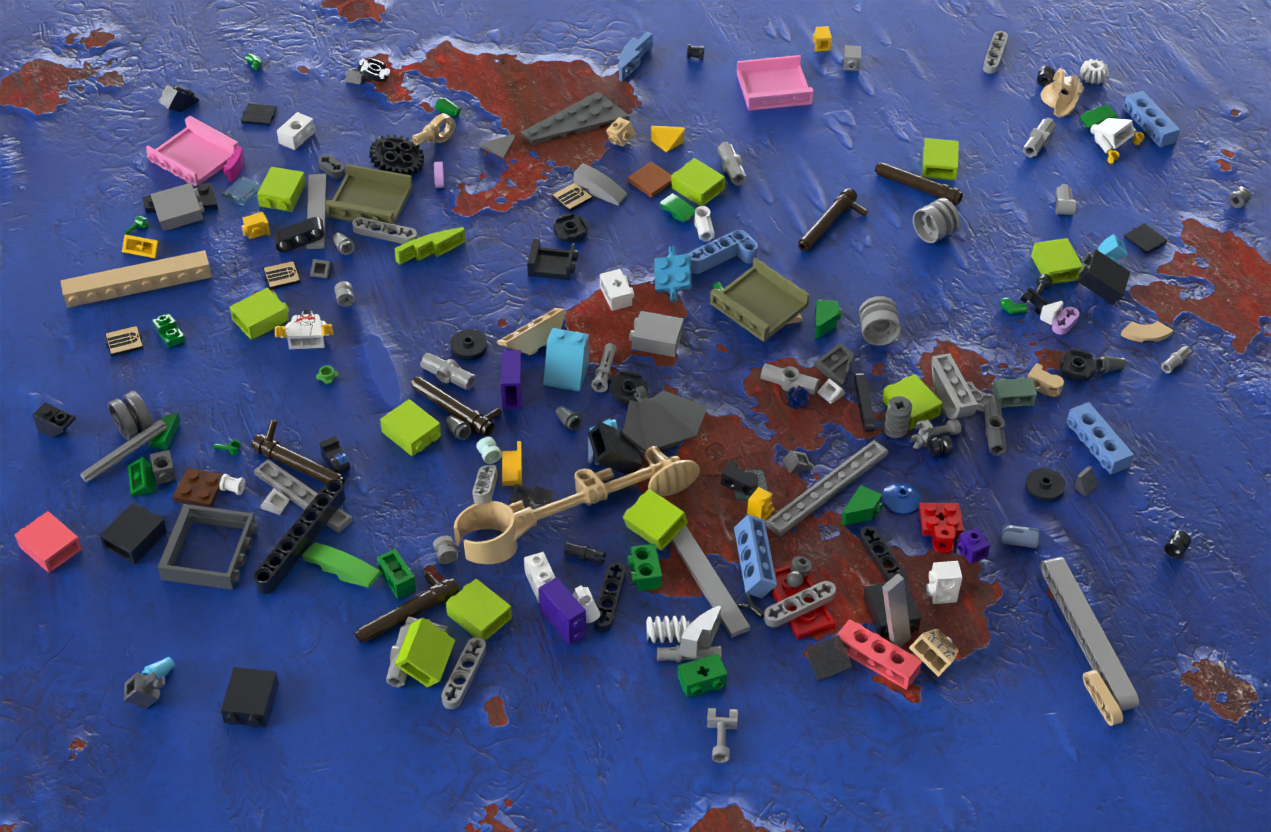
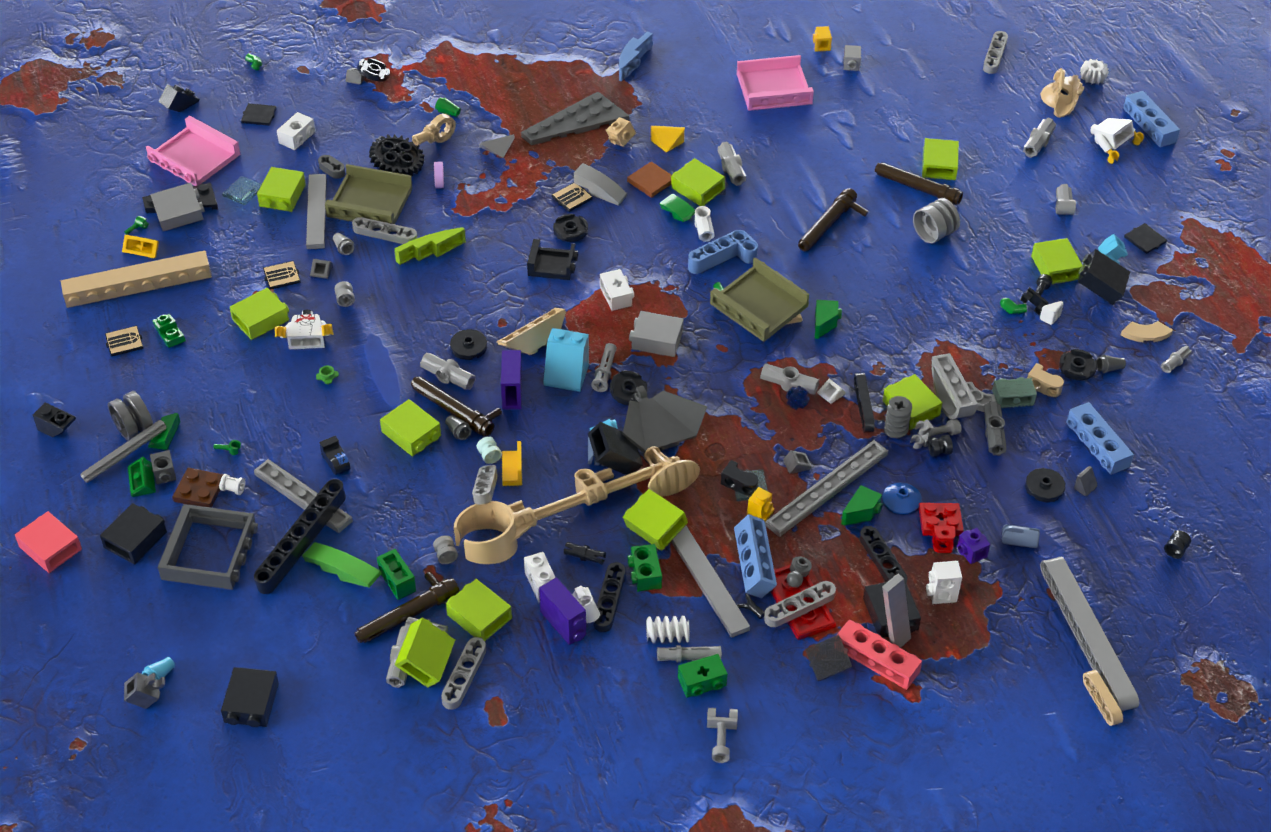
(234, 164): dark pink slope -> none
(255, 225): yellow brick -> none
(273, 449): dark brown cylinder -> none
(275, 502): white slope -> none
(299, 234): black beam -> none
(530, 497): clear smoke slope -> none
(569, 418): dark grey cone -> none
(673, 273): dark azure plate -> none
(696, 52): black bush -> none
(700, 632): light grey slope -> none
(835, 363): dark grey wing -> none
(879, 320): light grey wheel -> none
(935, 650): tan torso -> none
(1048, 74): black wheel -> none
(1062, 318): lavender beam -> none
(1097, 116): green slope -> none
(1239, 197): flat silver wheel -> none

